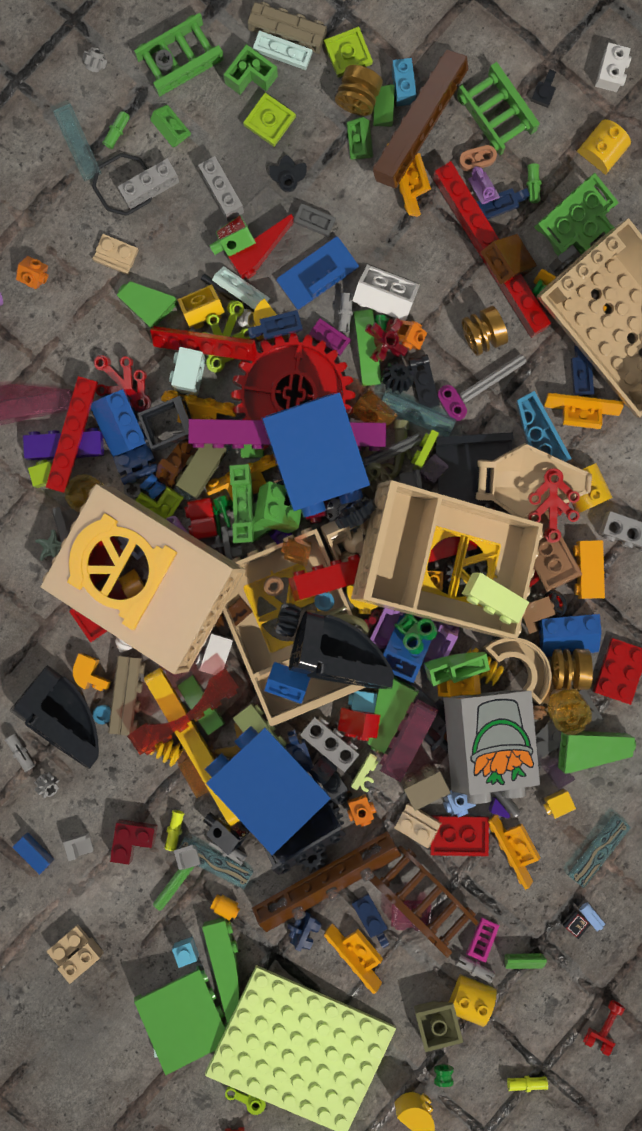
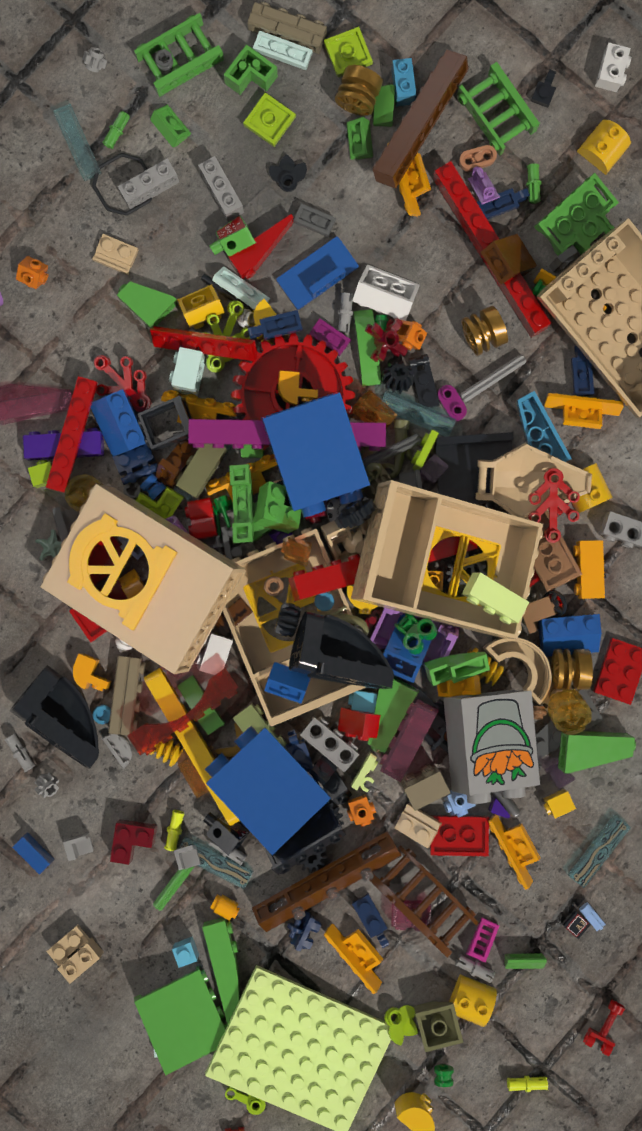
(119, 747): none -> light grey tile
(289, 388): none -> light orange brick
(402, 1025): none -> lime plate

